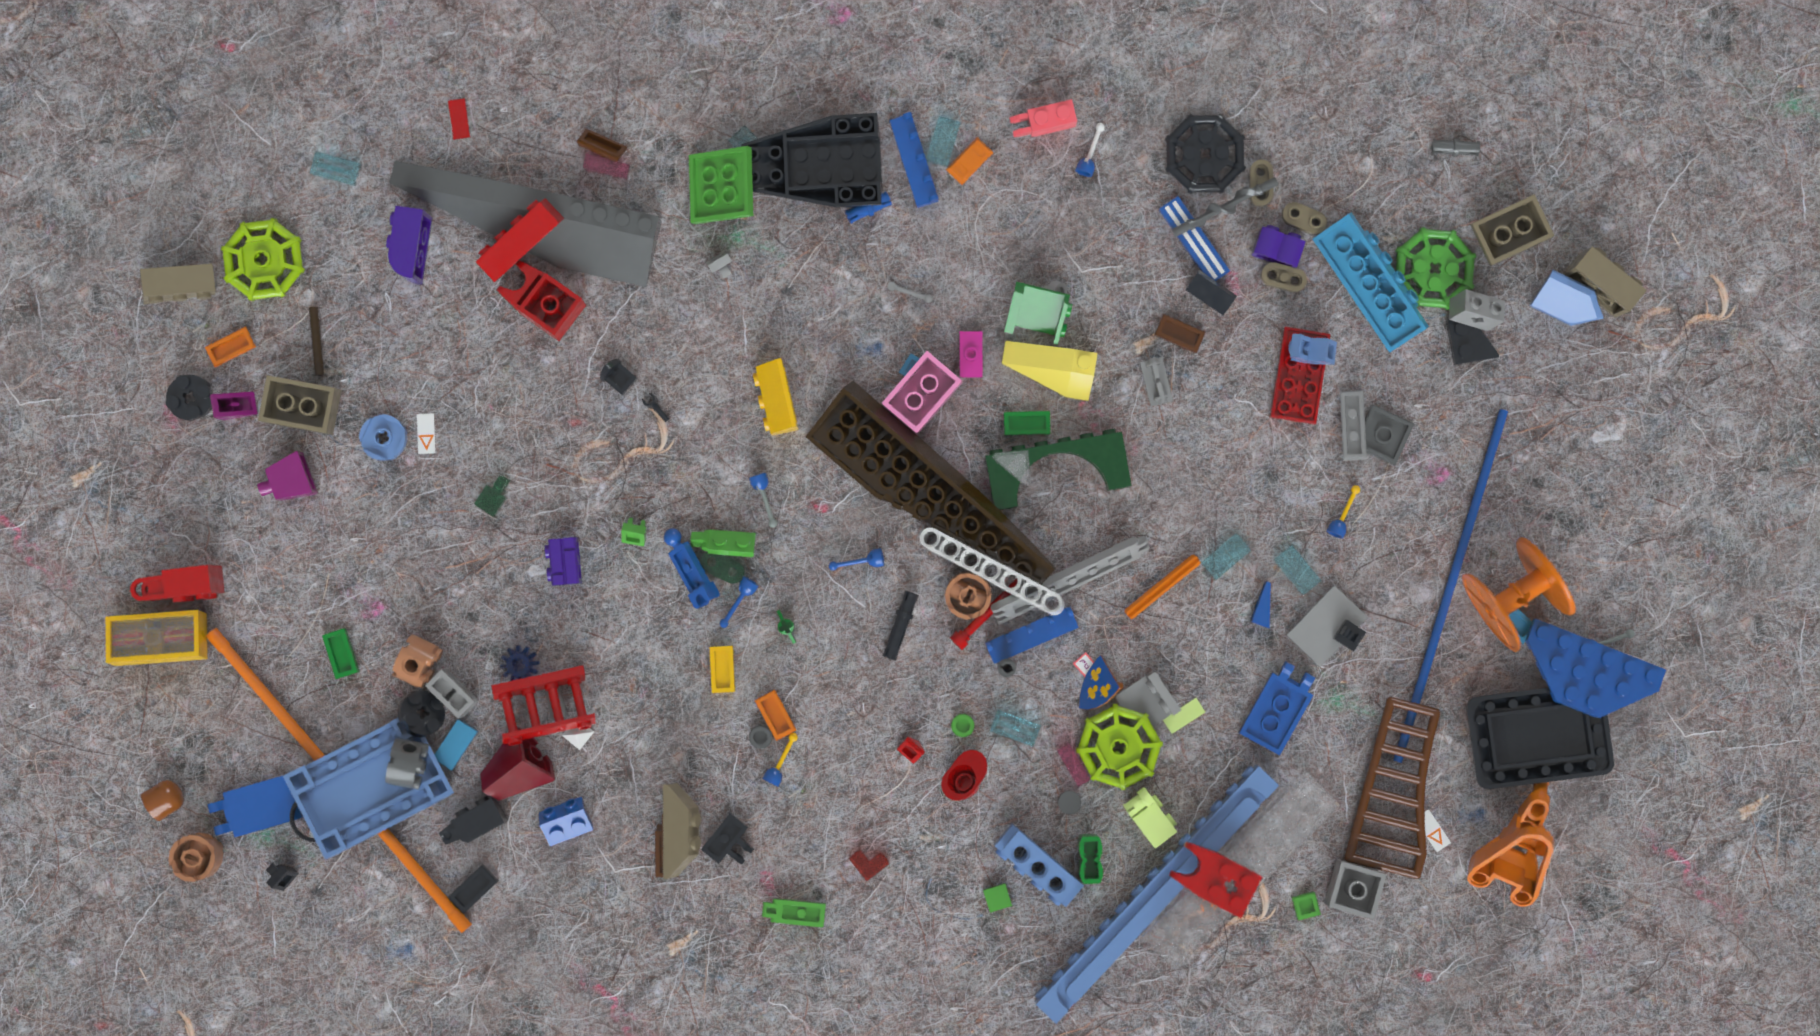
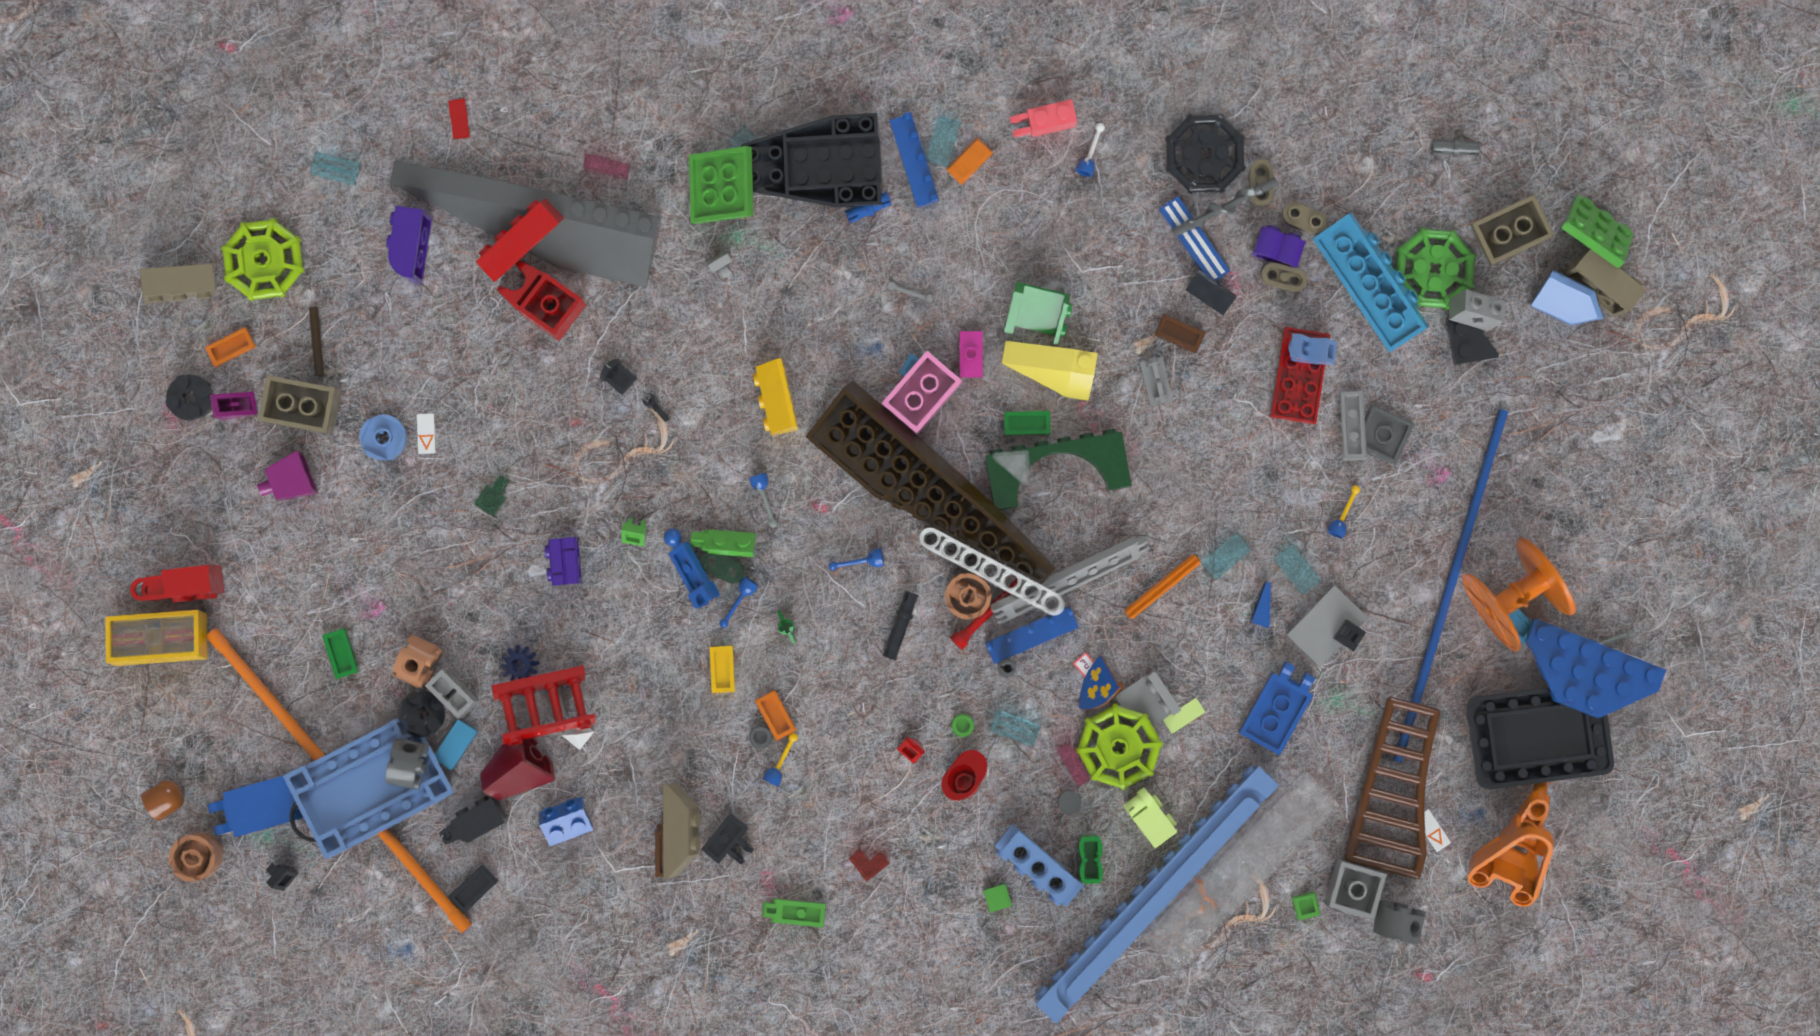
(601, 145): reddish brown tile -> none
(1212, 874): red brick -> none
(1399, 922): none -> dark grey brick
(1598, 230): none -> bright green plate

